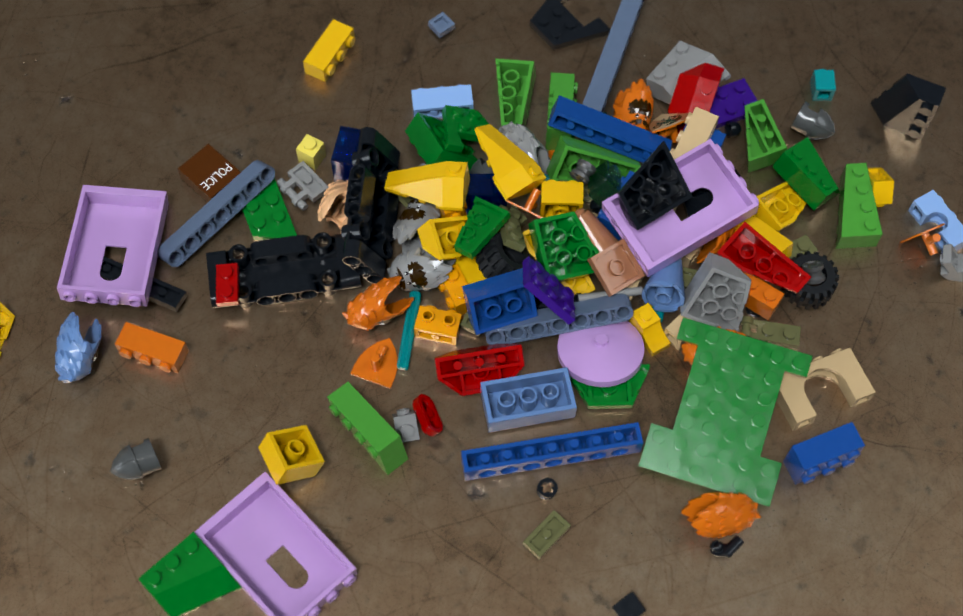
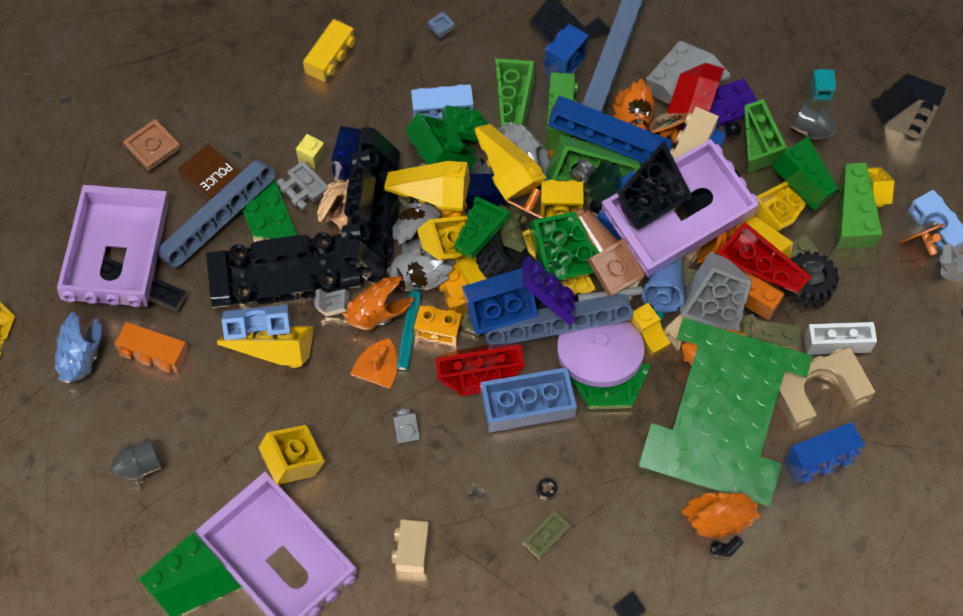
(151, 145): none -> nougat plate
(227, 284): red plate -> none
(244, 321): none -> light blue arch
(282, 349): none -> yellow wedge
(332, 302): none -> light grey bracket
(368, 427): bright green wedge -> none
(412, 546): none -> tan brick
(427, 415): red plate -> none
(551, 451): blue brick -> none
(566, 51): none -> blue brick
(834, 336): none -> white brick

